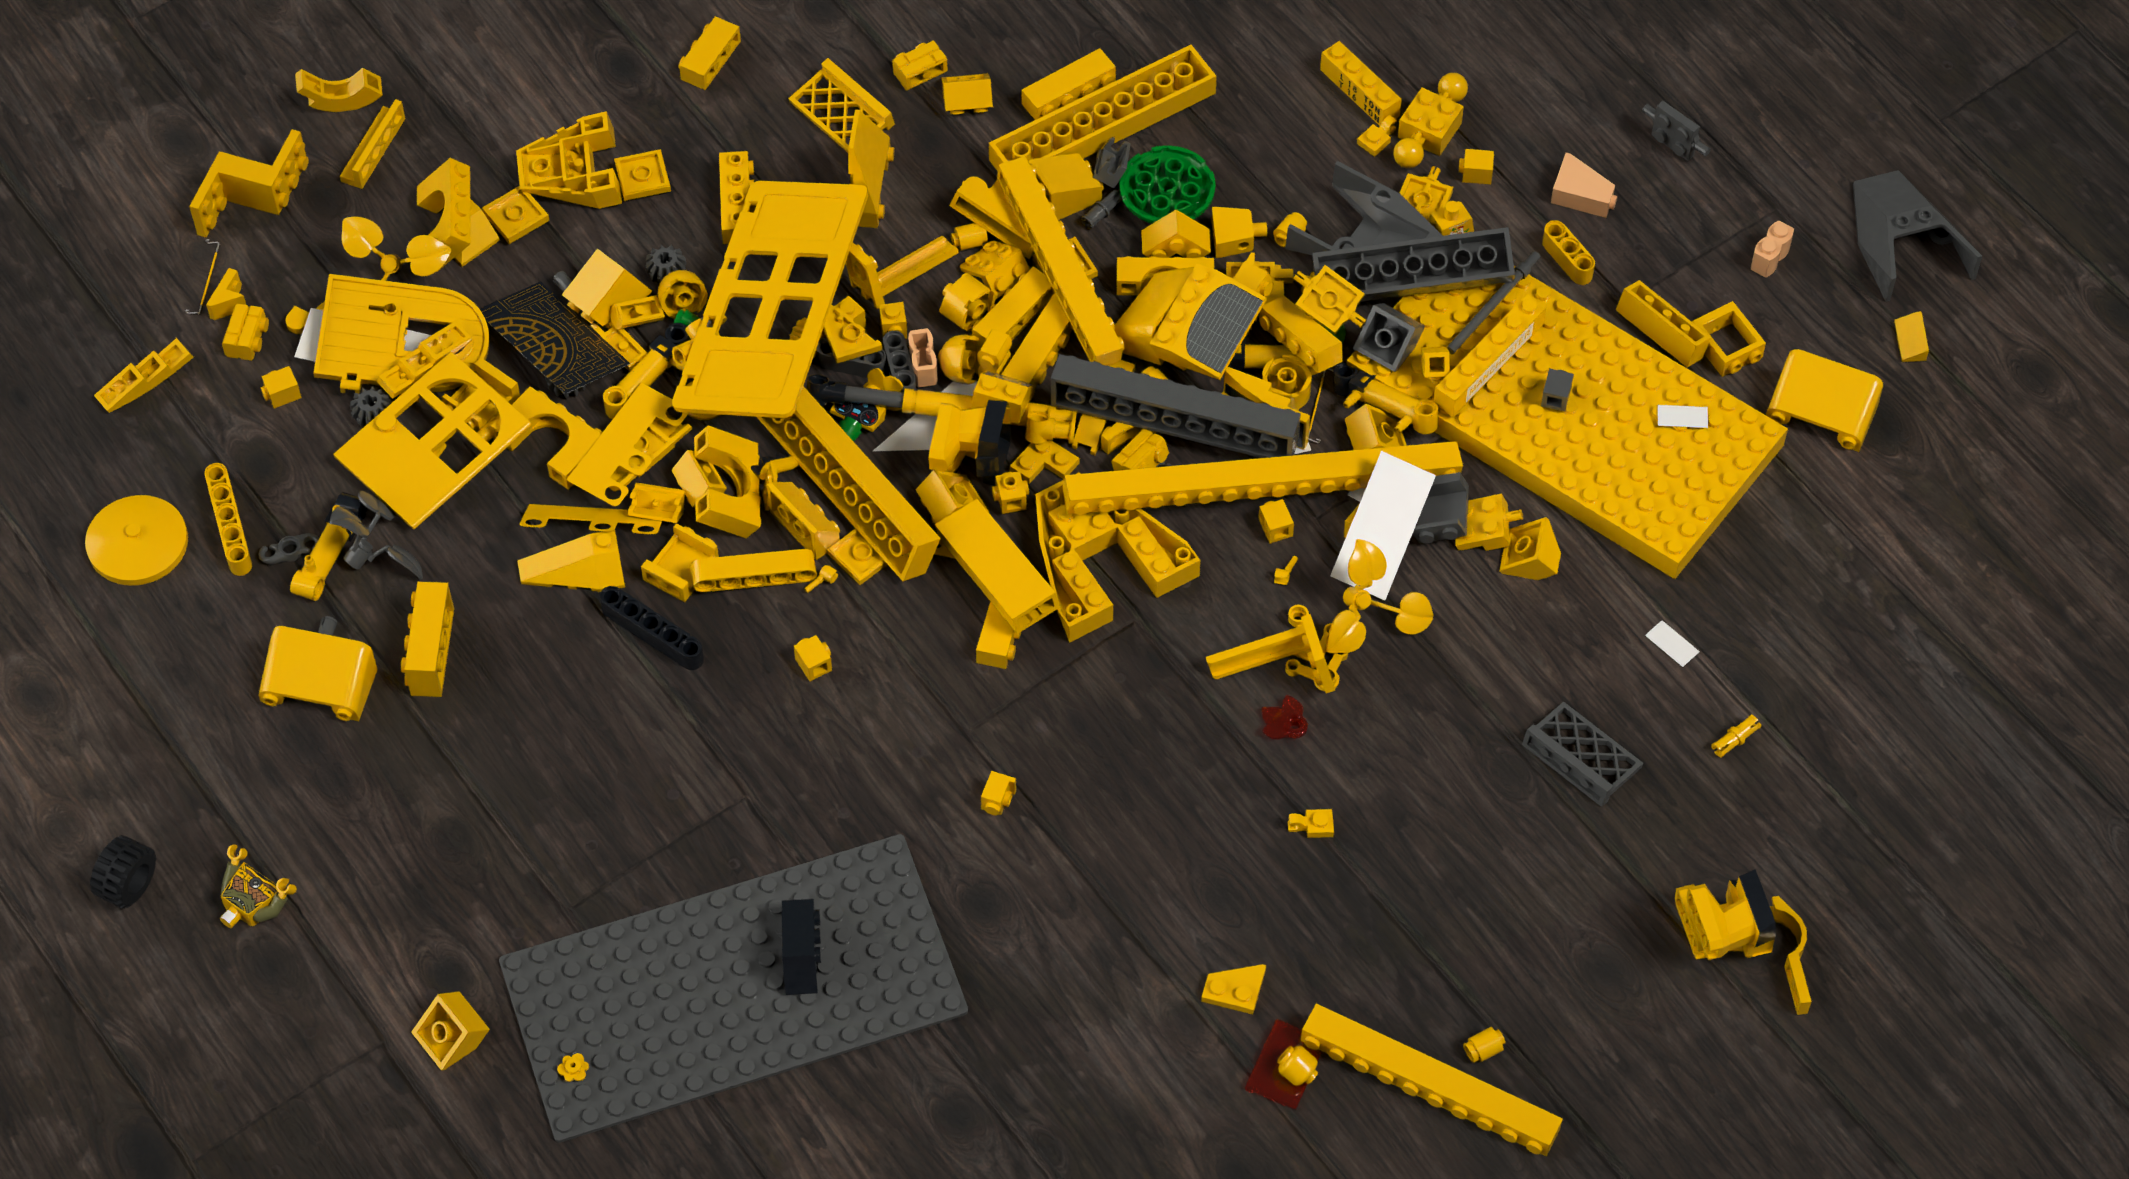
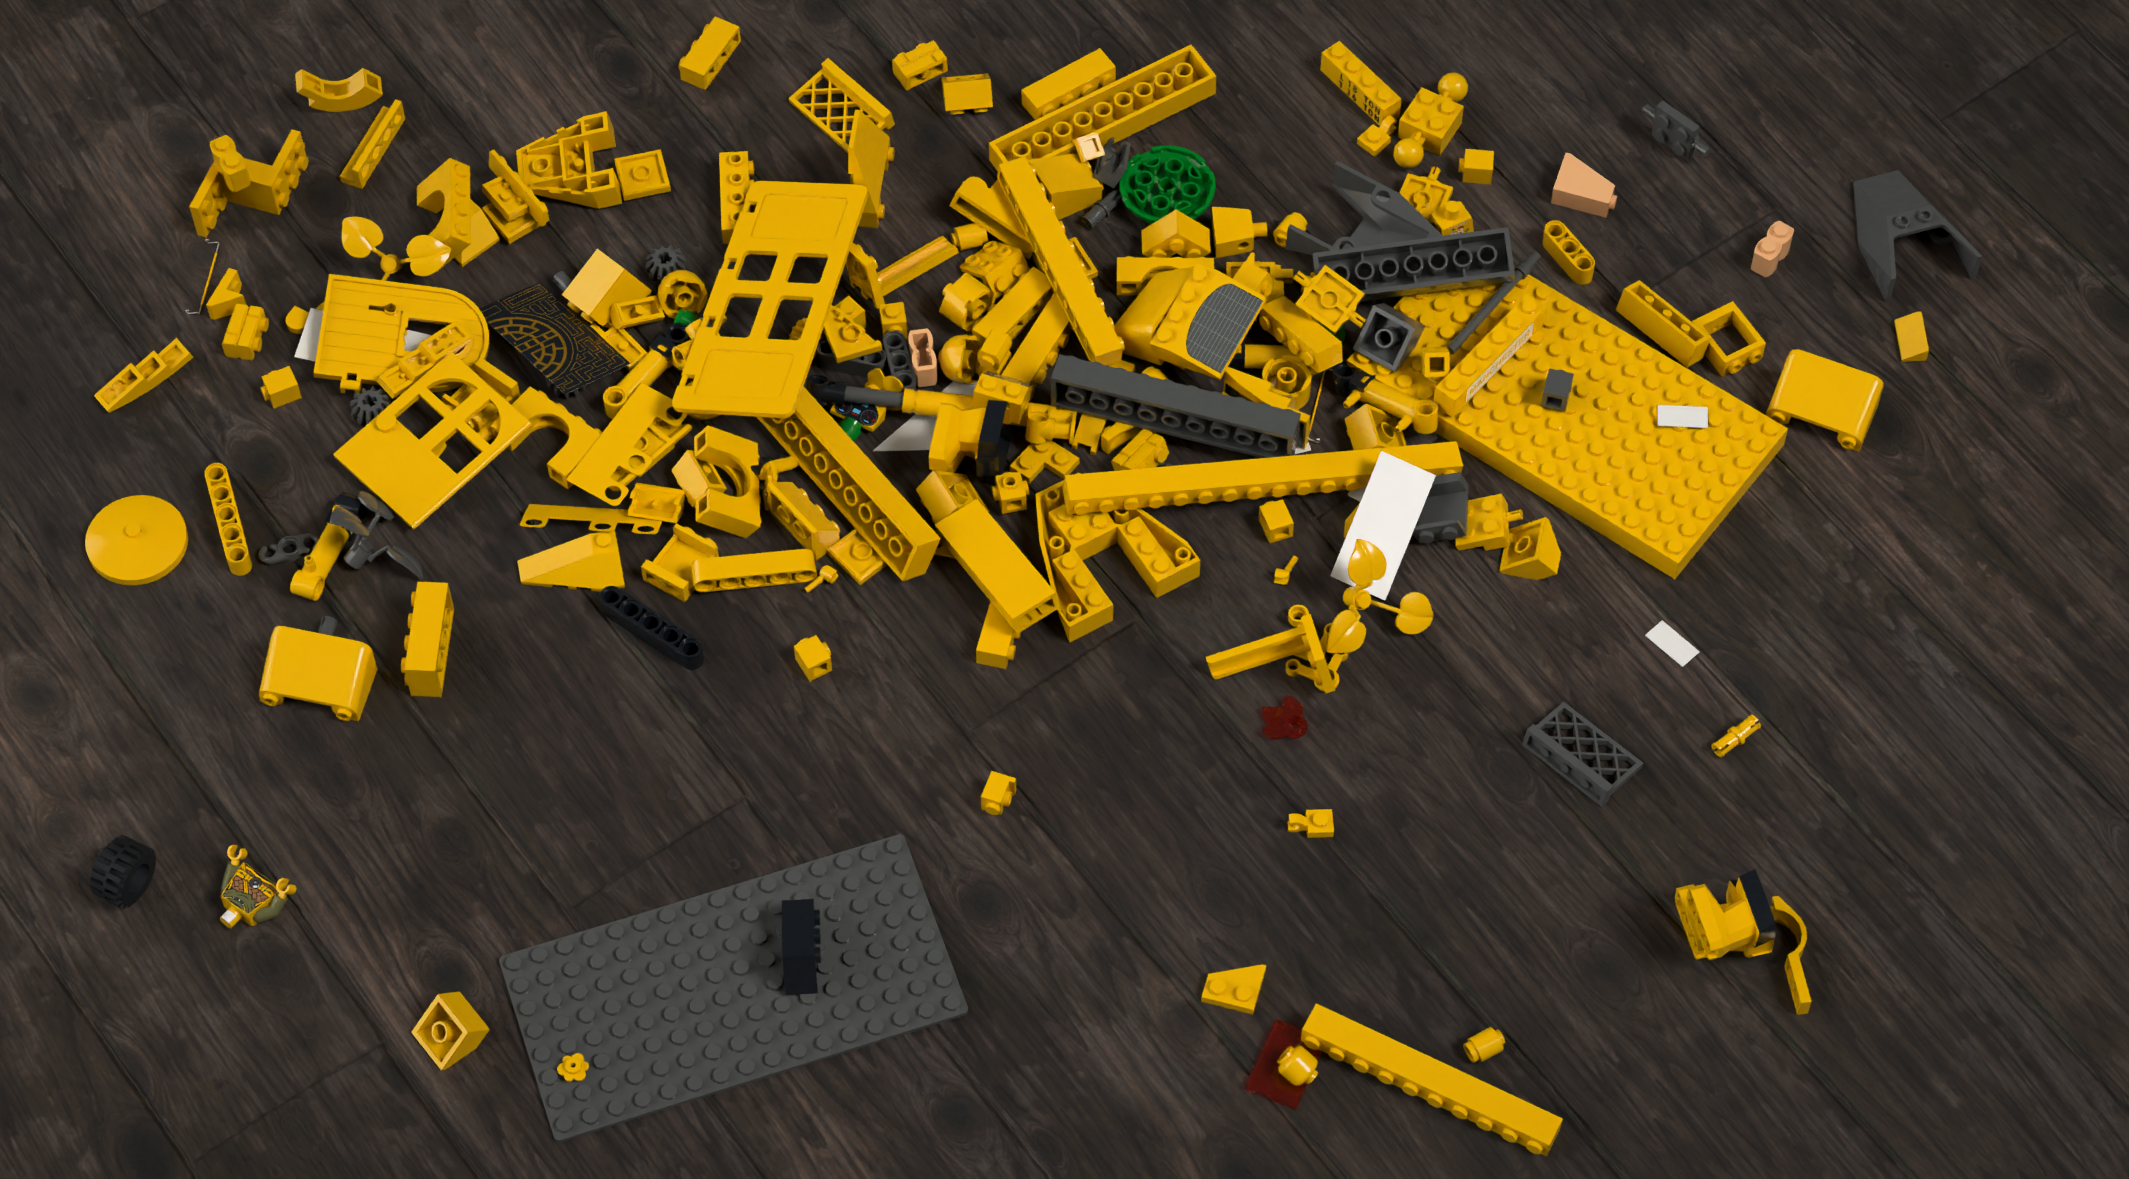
(230, 163): none -> yellow brick
(511, 194): none -> yellow bracket
(1089, 147): none -> yellow tile

